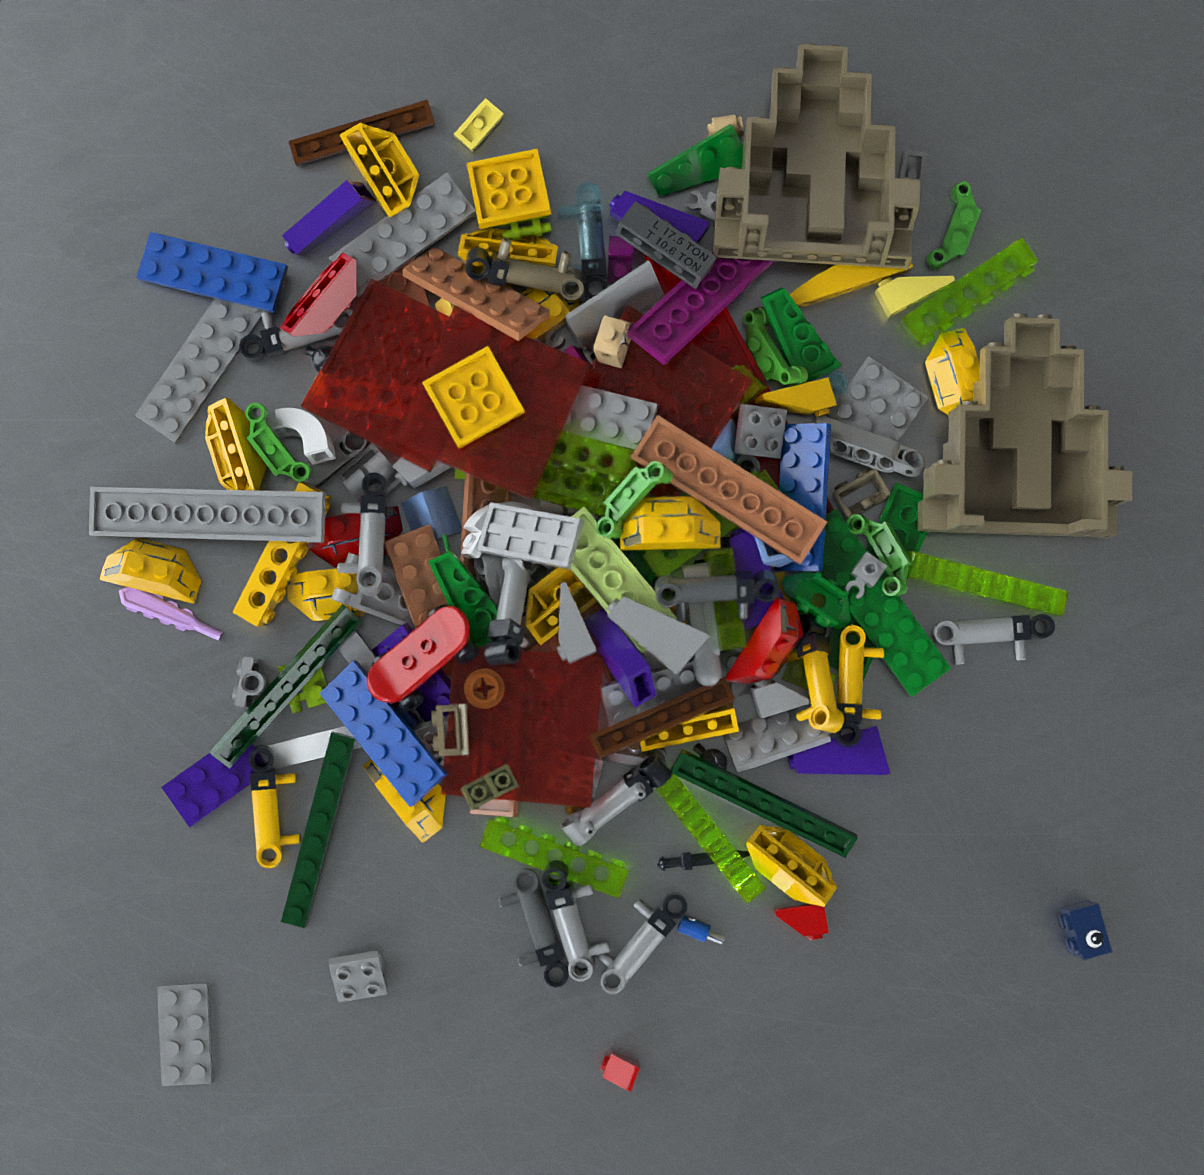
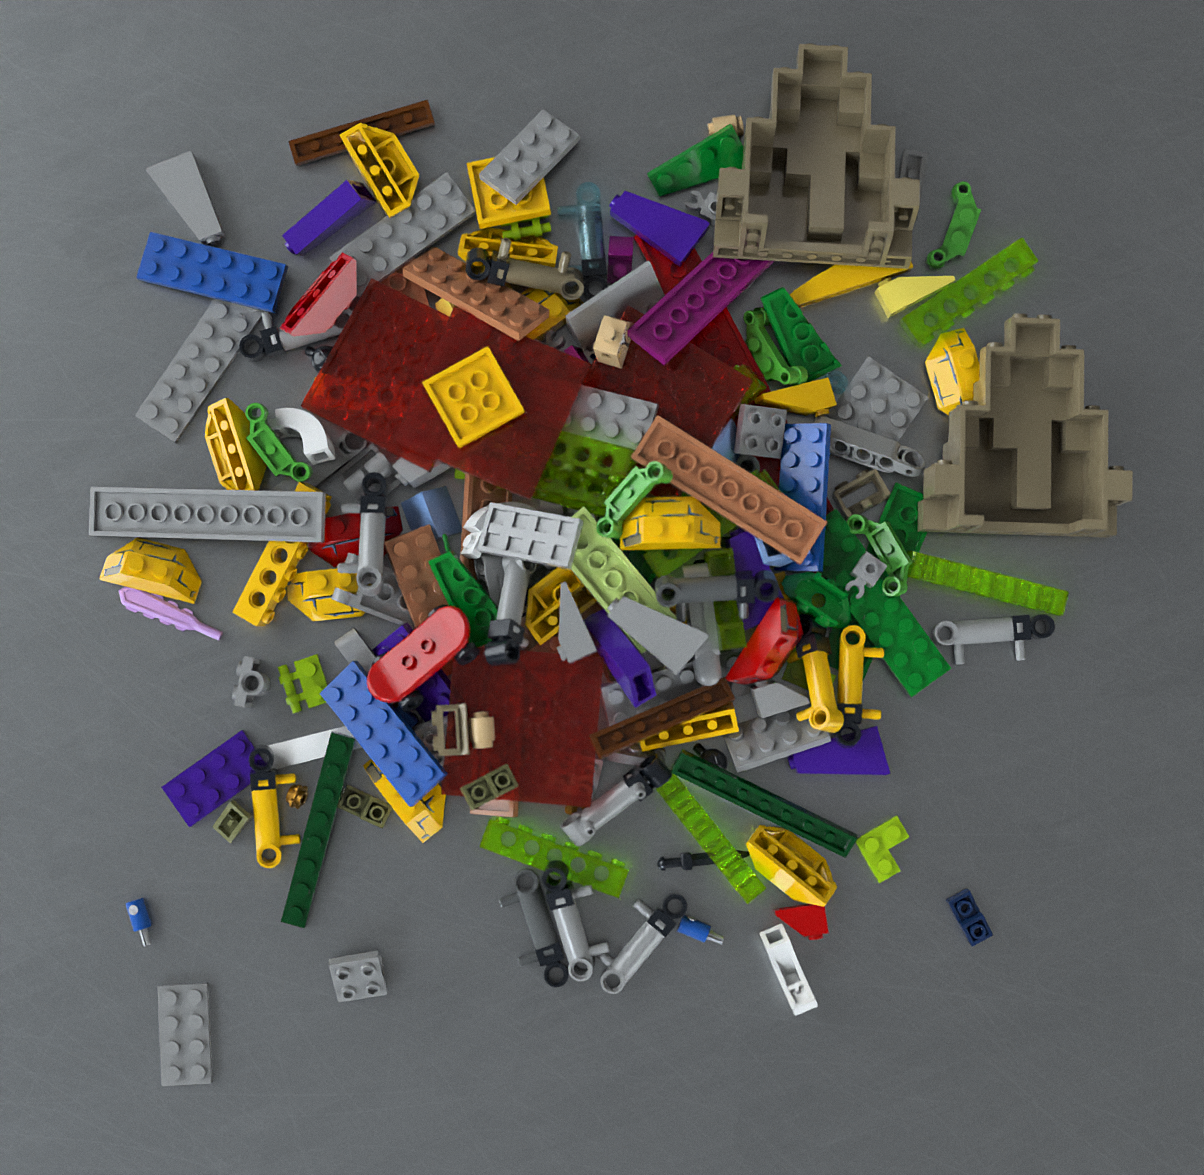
(139, 919): none -> blue piece
(187, 192): none -> light grey slope
(233, 820): none -> olive slope
(285, 686): dark green plate -> none
(297, 796): none -> pearl gold plate
(364, 806): none -> olive slope
(474, 681): dark orange gear -> none
(478, 125): light yellow plate -> none
(481, 730): none -> tan brick
(529, 157): none -> light grey plate
(620, 1070): slope -> none
(665, 244): dark grey brick -> none
(788, 969): none -> white arch
(875, 847): none -> lime plate
(969, 917): none -> dark blue slope
(1085, 930): dark blue brick -> none

